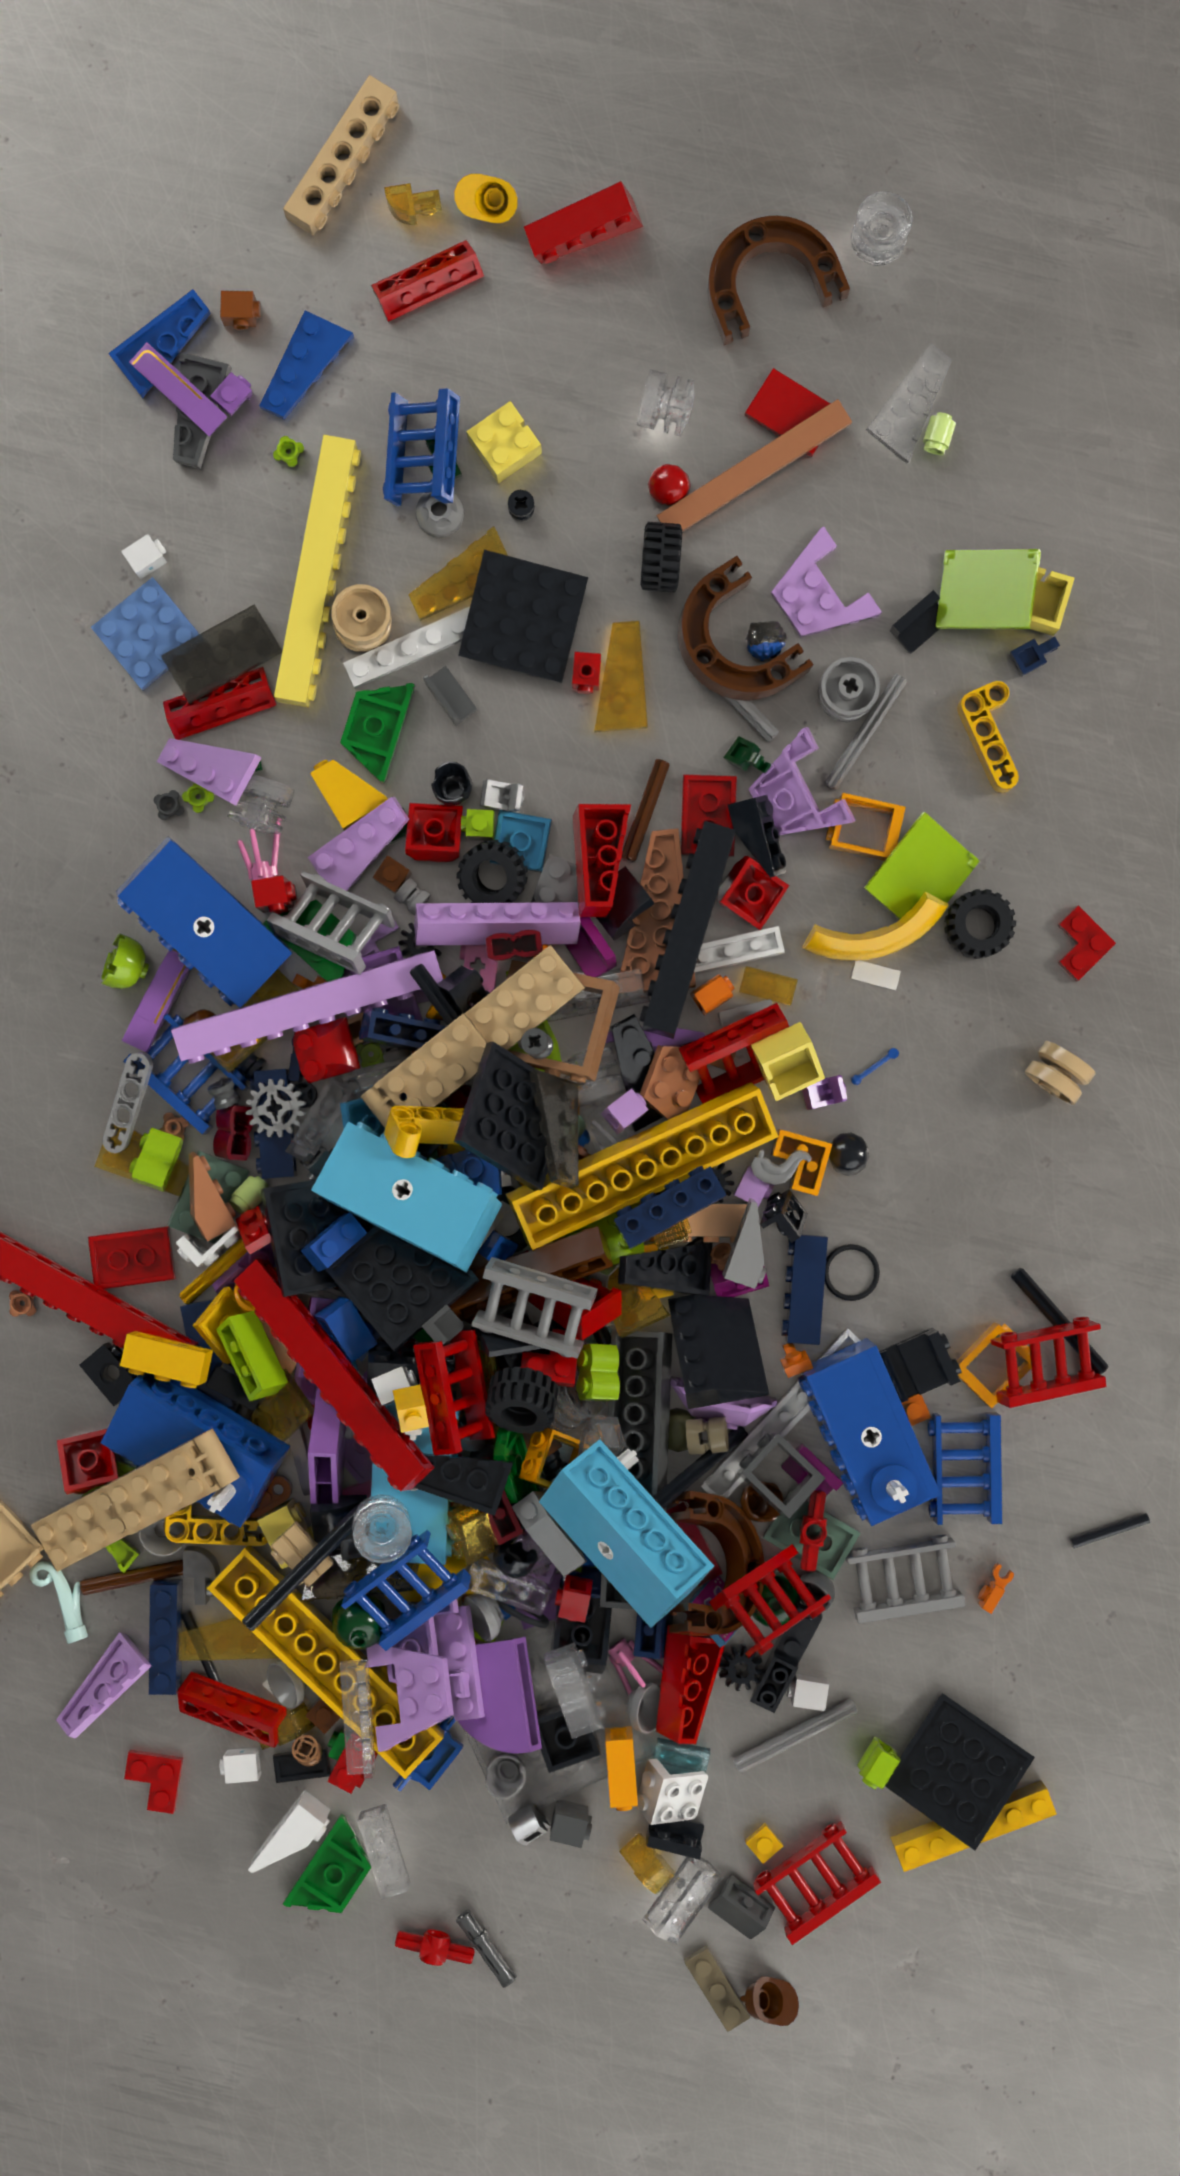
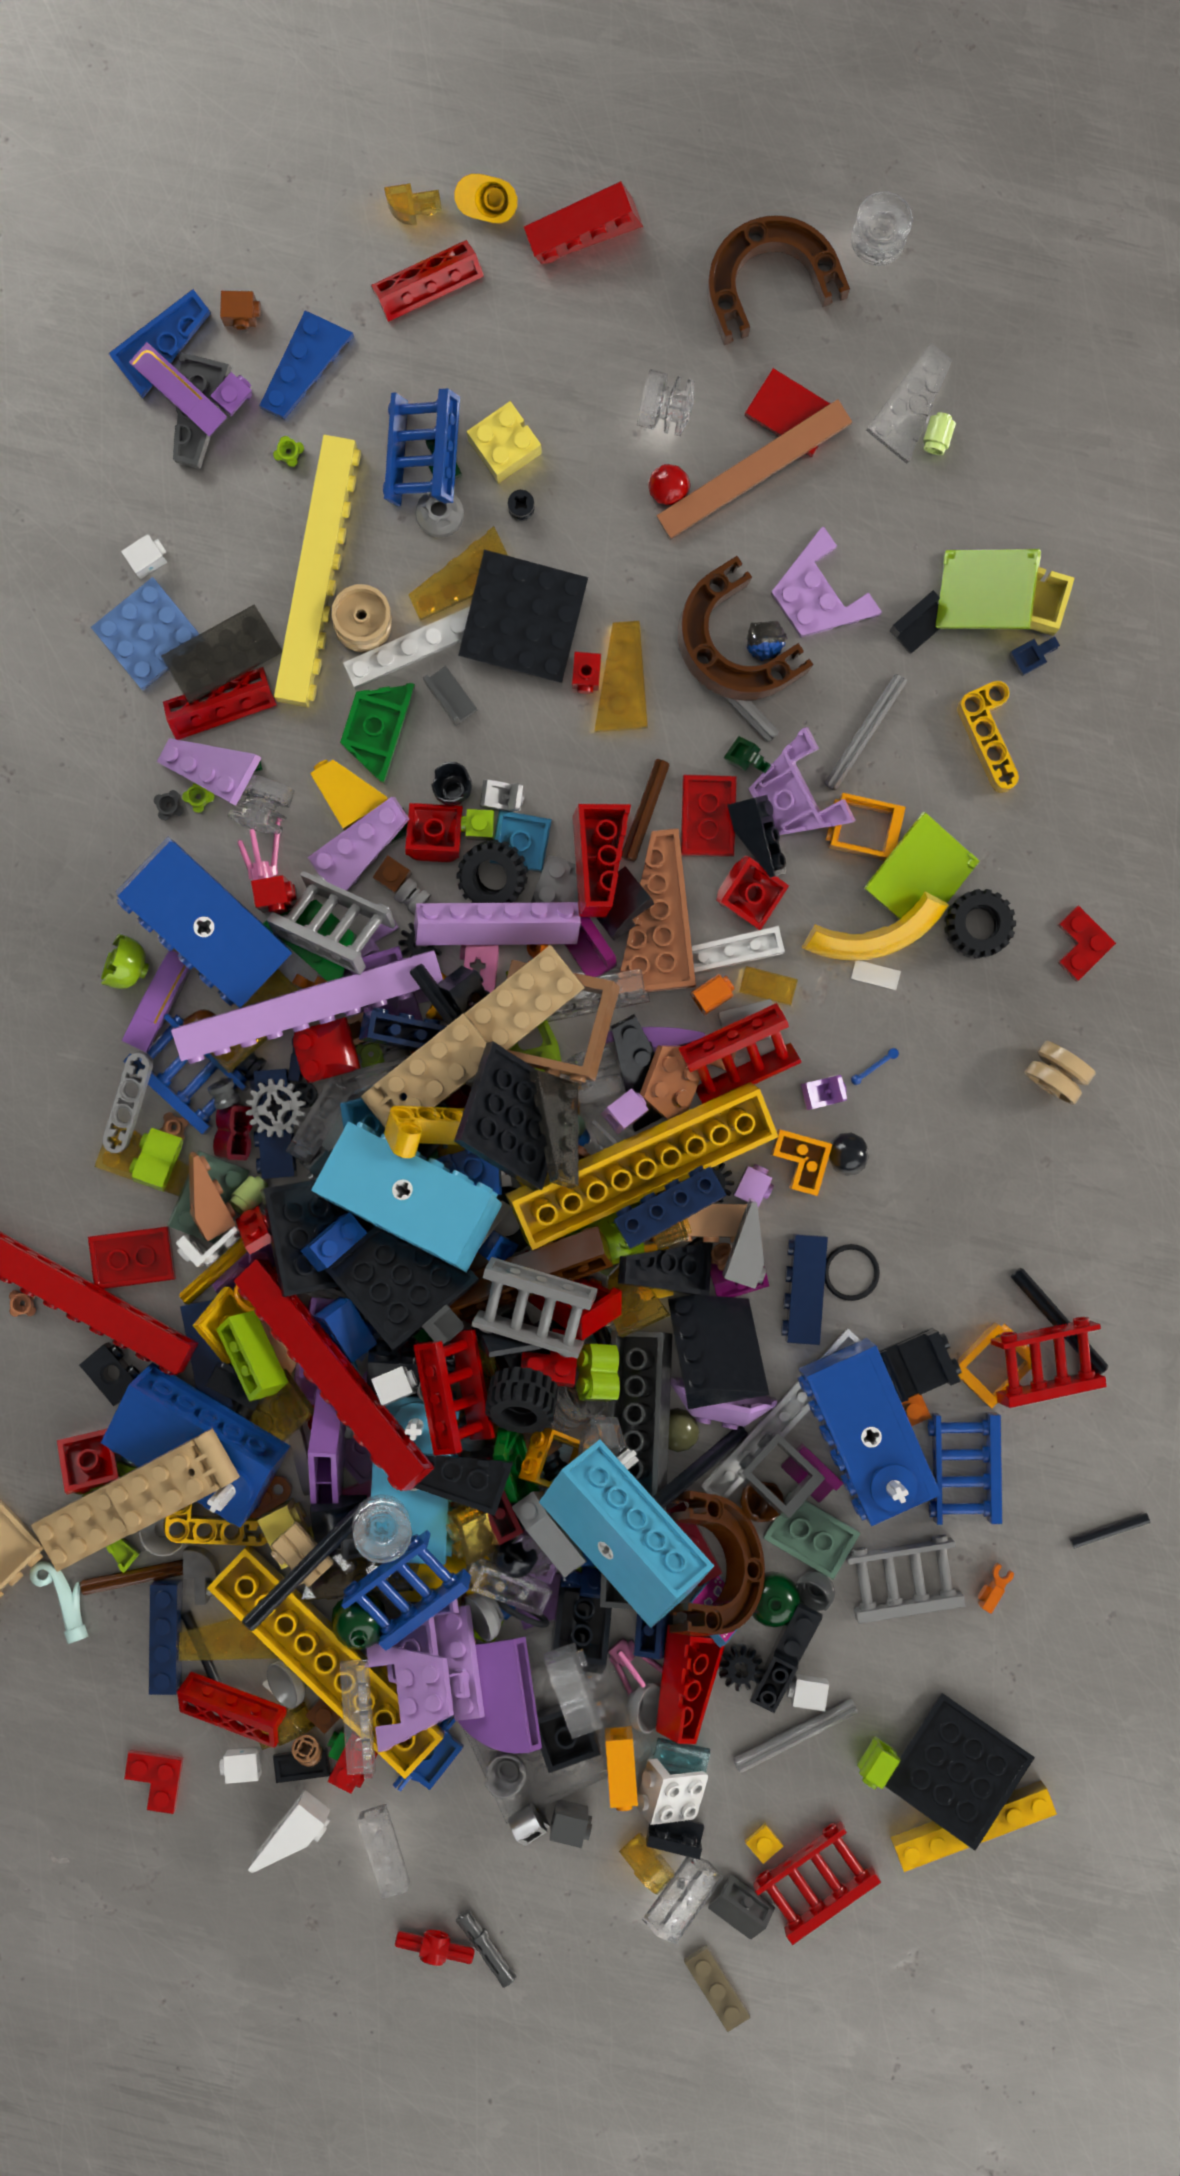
(107, 1681): lavender wing -> none
(166, 1359): yellow brick -> none
(332, 1872): green wing -> none
(370, 96): tan brick -> none
(410, 1408): yellow brick -> none
(506, 946): dark red brick -> none
(542, 1047): dark grey wheel -> none
(574, 1598): red brick -> none
(661, 557): black tyre -> none
(689, 929): black brick -> none
(716, 1434): dark tan wheel -> none
(765, 1575): red fence -> none
(771, 2001): reddish brown piece -> none
(776, 1174): light grey piece -> none
(787, 1214): black bracket -> none
(788, 1061): light yellow piece -> none
(795, 1361): orange plate -> none
(812, 1544): red axle -> none
(850, 673): light grey wheel -> none

